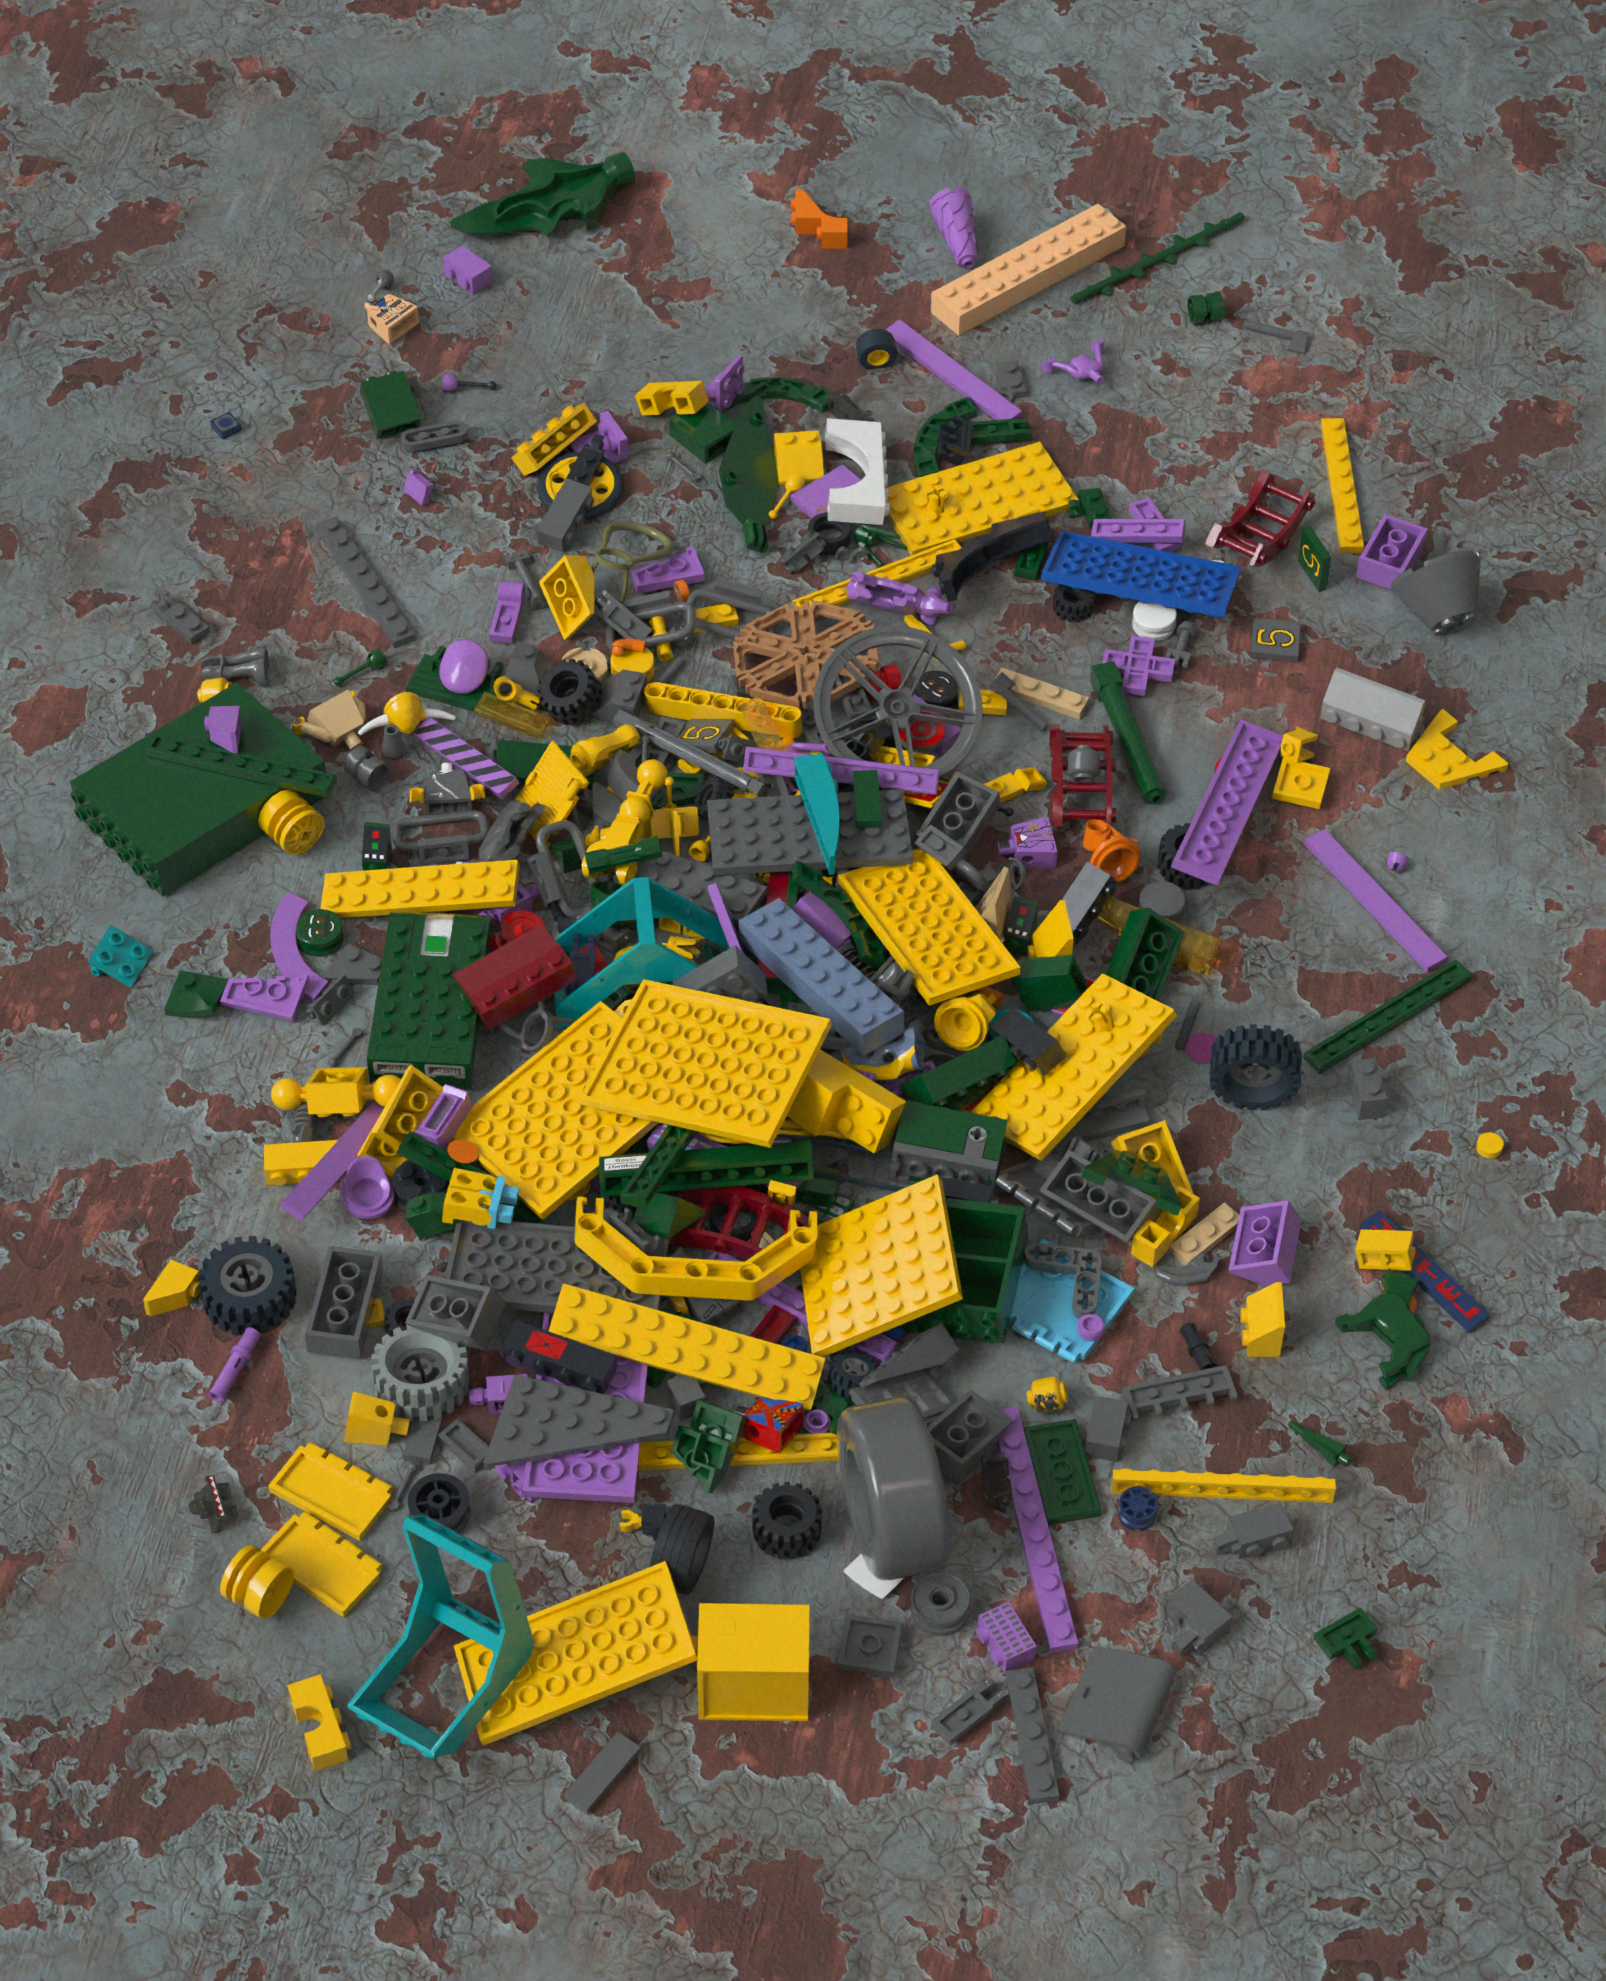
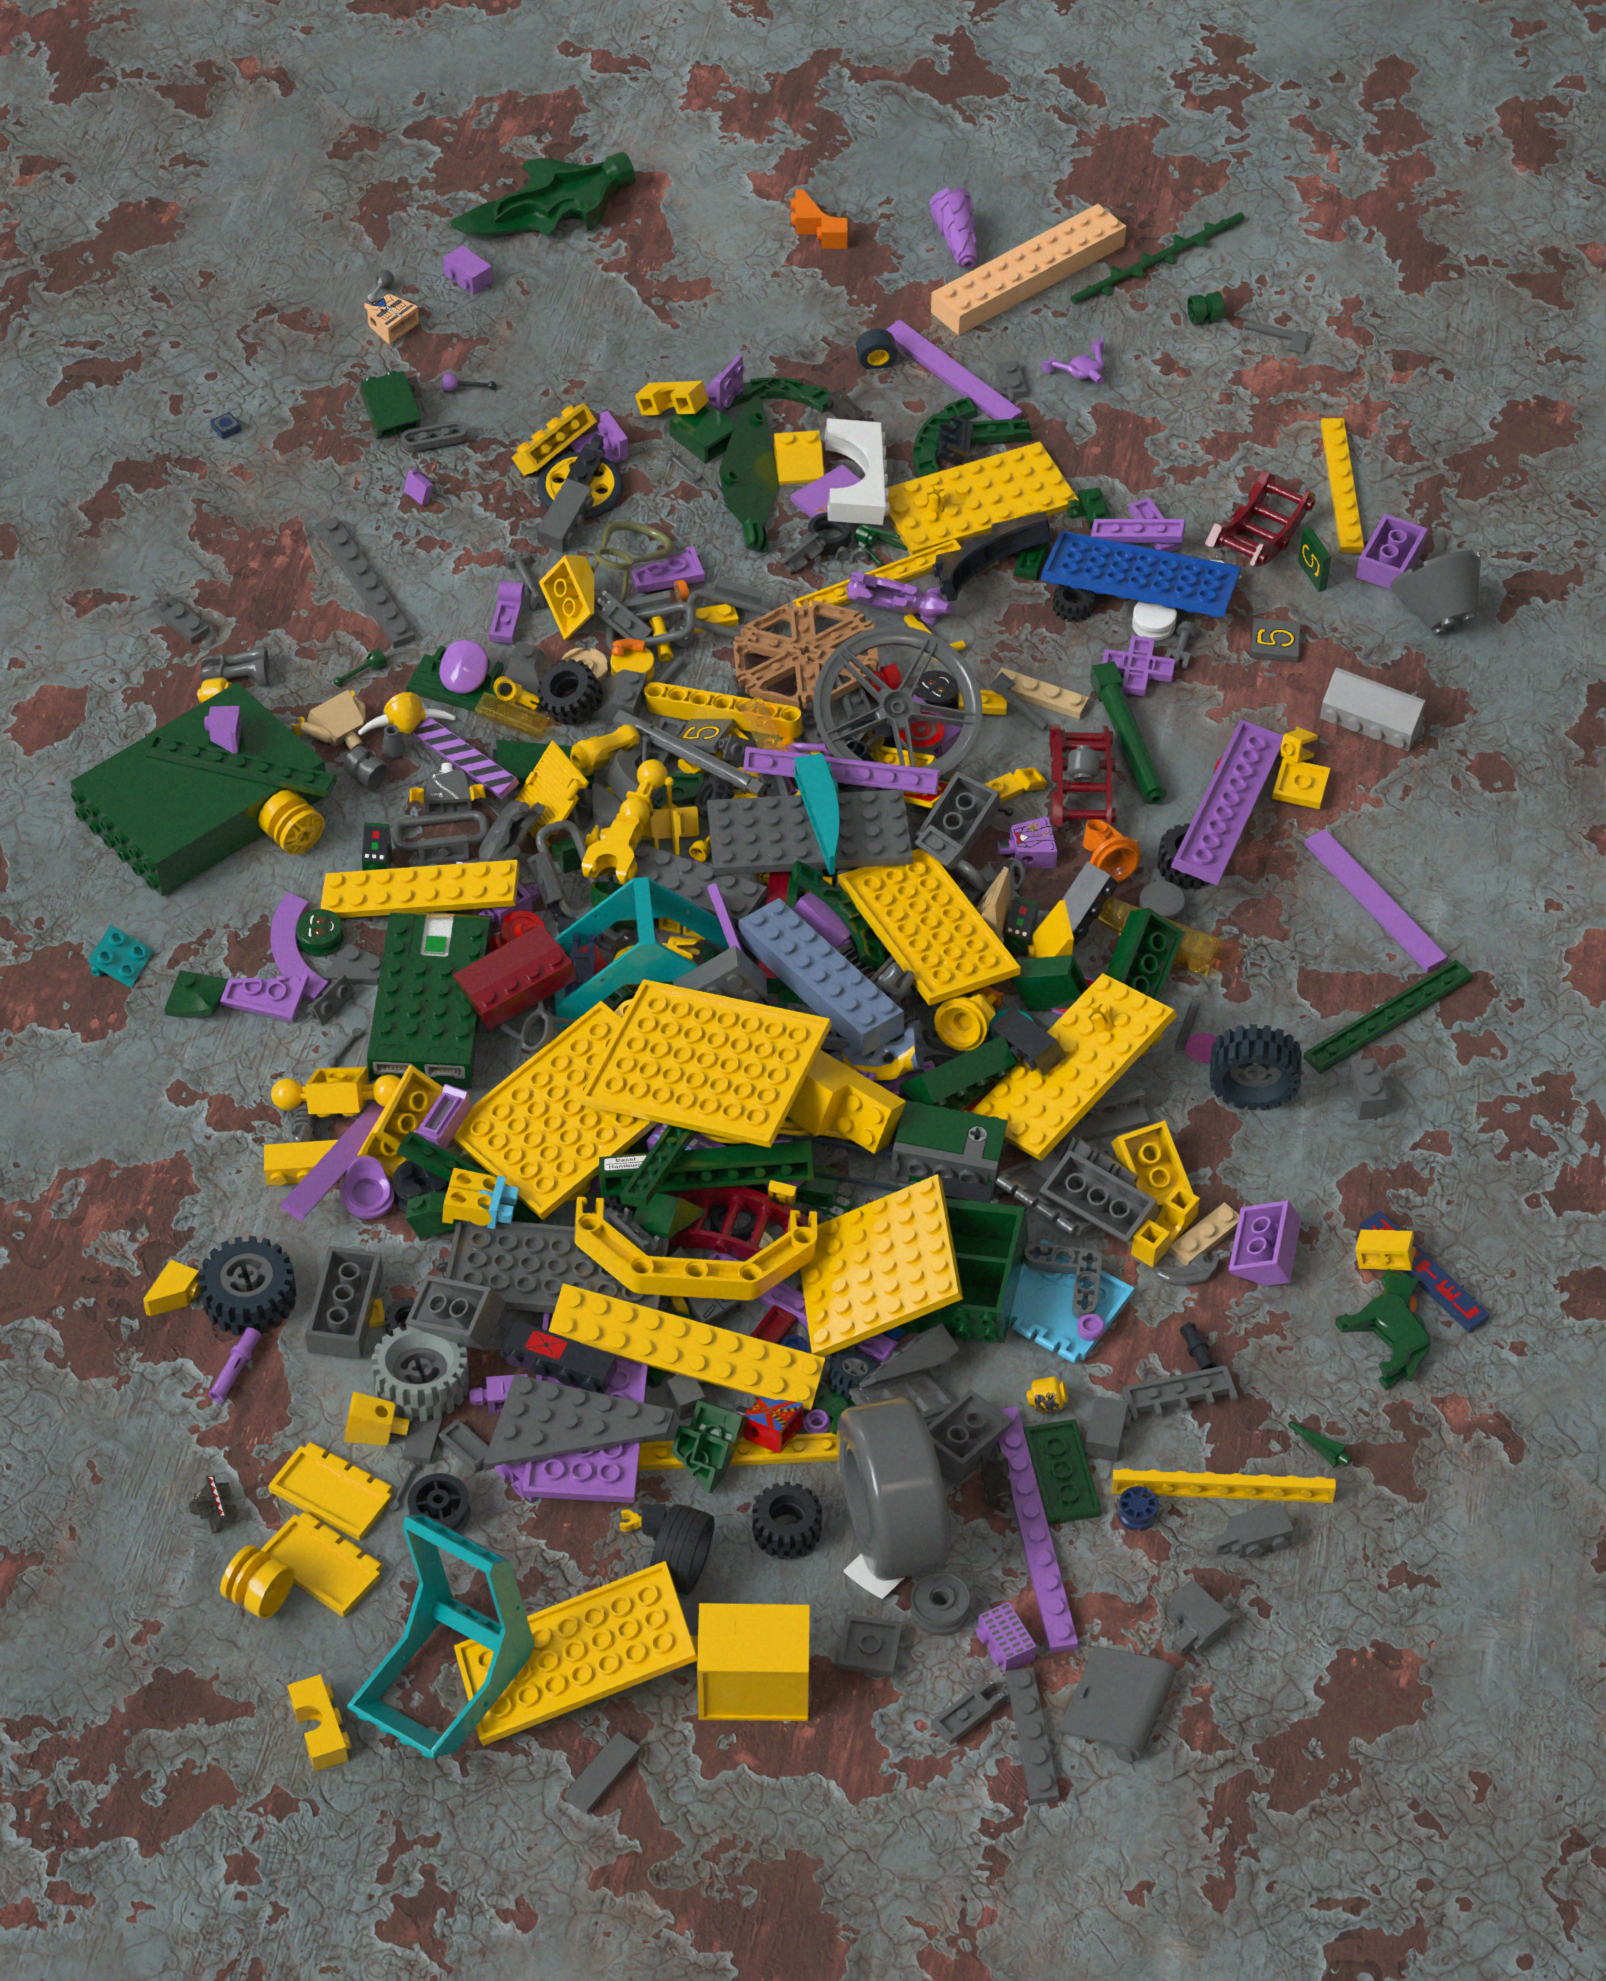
(462, 1151): orange sticker -> none
(642, 850): dark green axle -> none
(792, 485): yellow hinge -> none
(867, 798): dark green tile -> none
(1137, 1173): dark green wing -> none
(1264, 1322): yellow slope -> none
(1347, 1633): dark green hinge -> none
(1398, 860): medium lavender hinge -> none
(1445, 763): yellow wing -> none
(1489, 1145): yellow tile -> none

